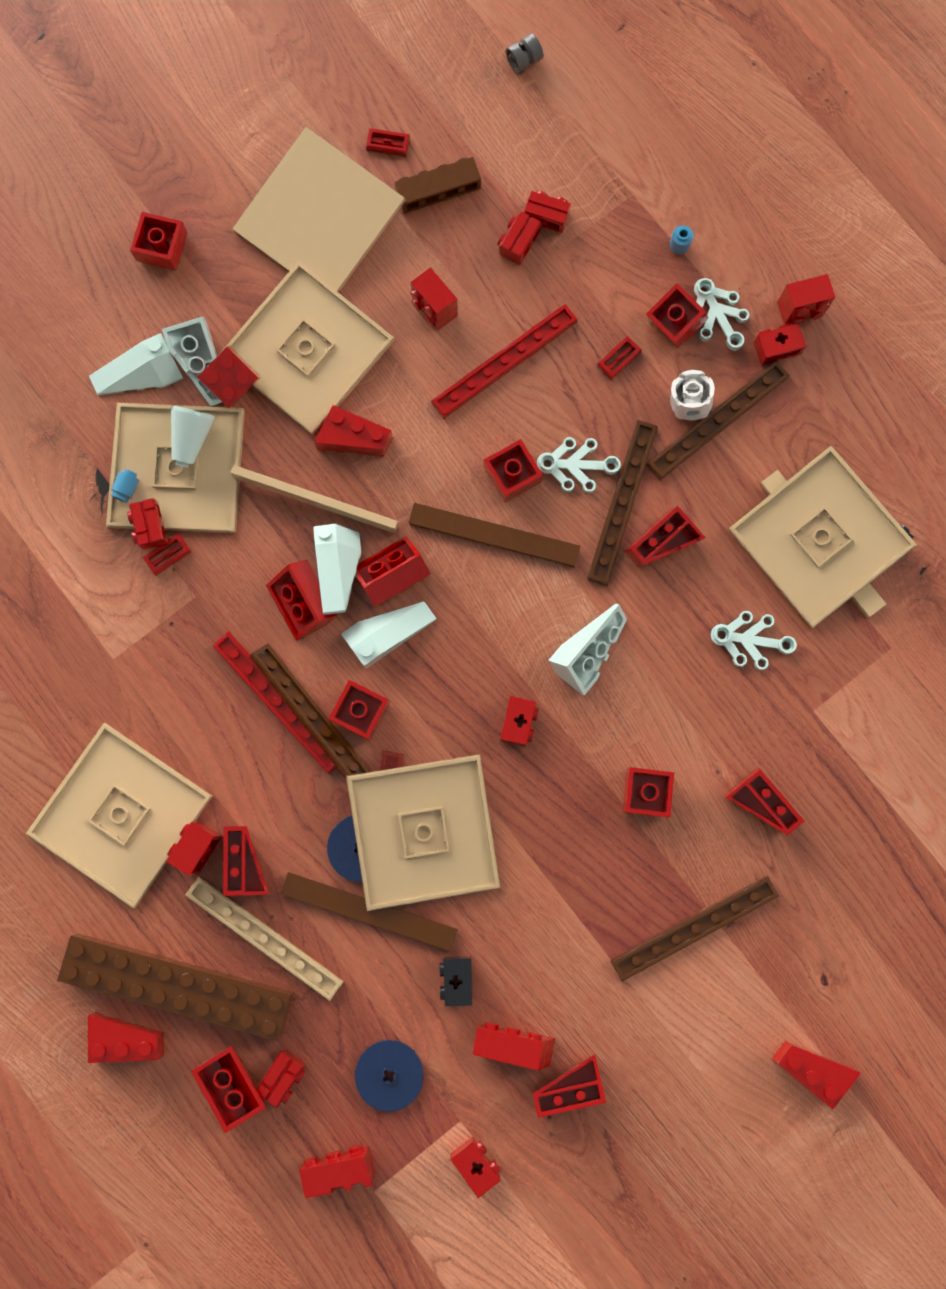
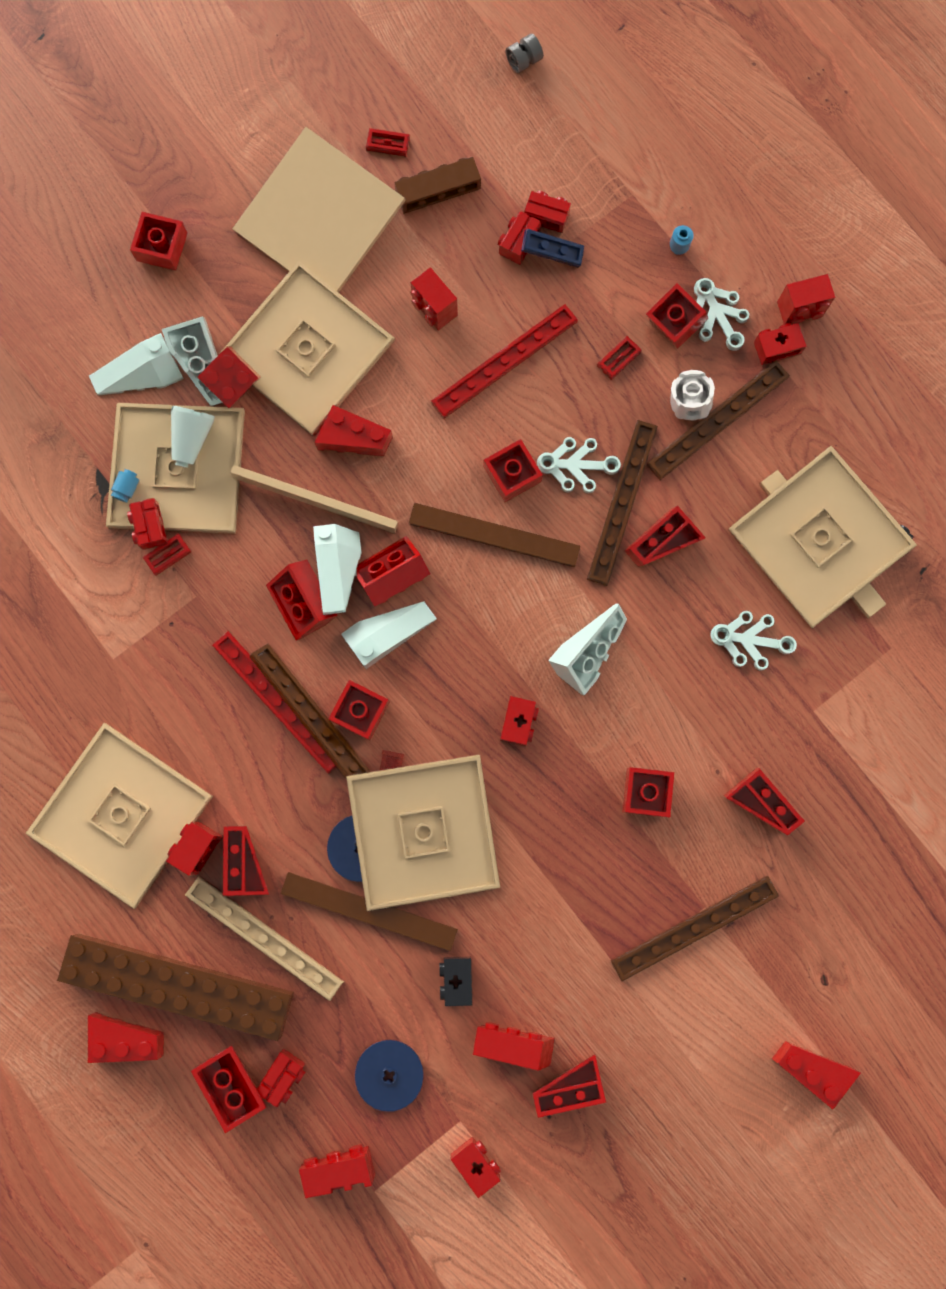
(552, 248): none -> dark blue tile

